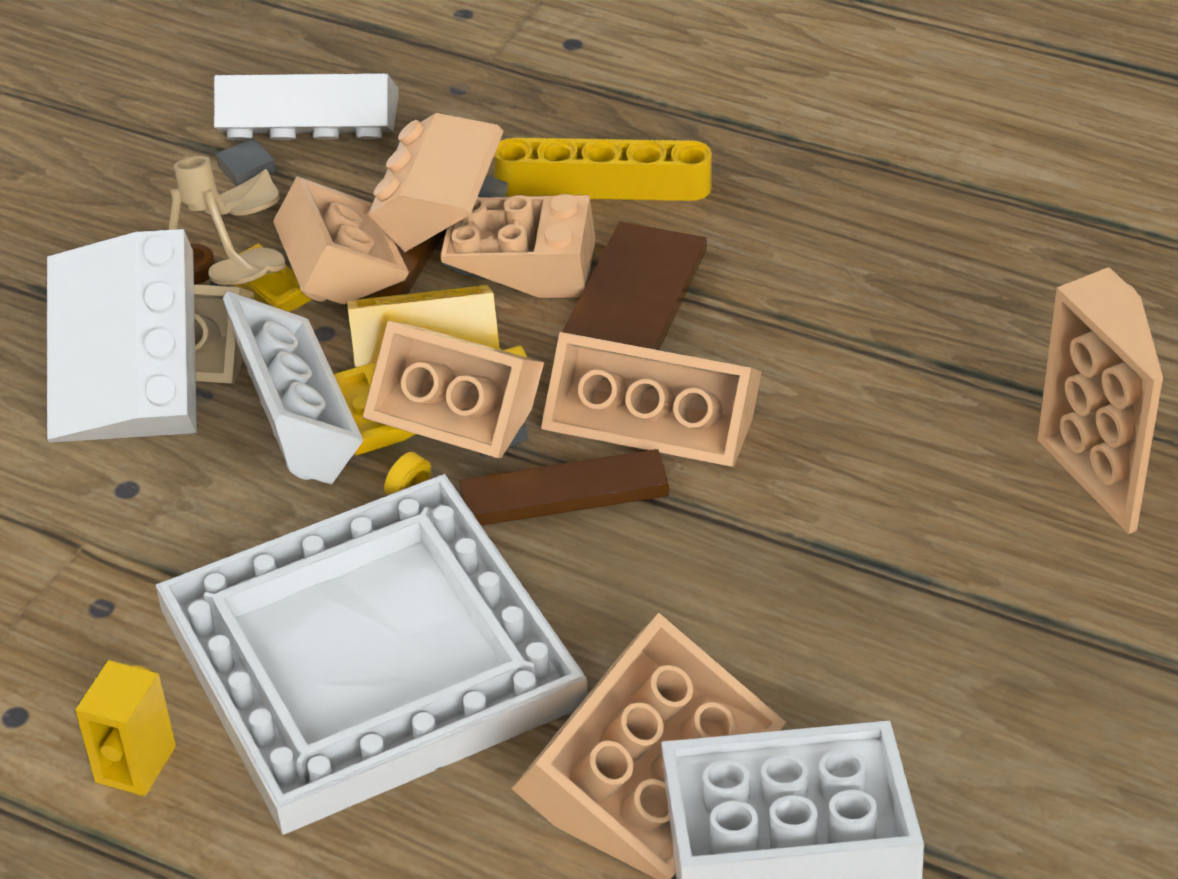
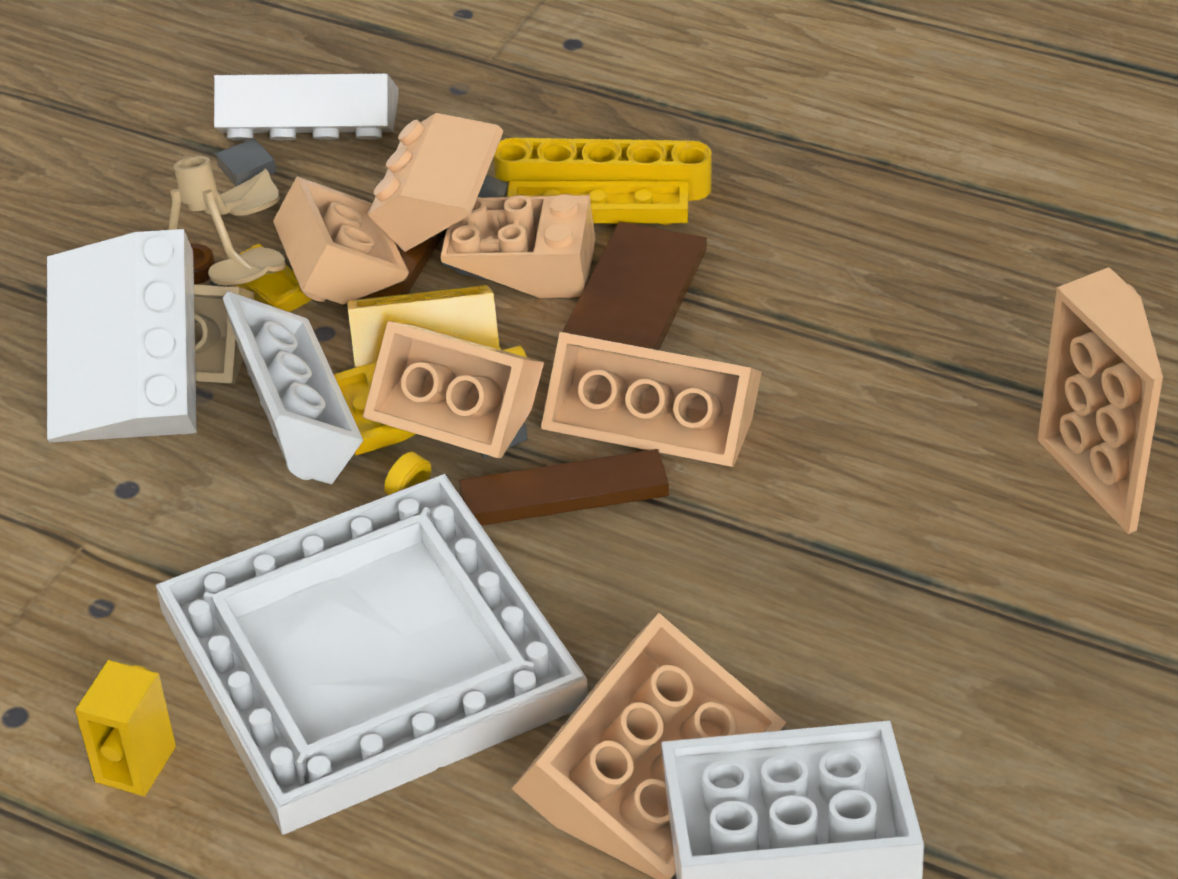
(619, 200): none -> yellow plate

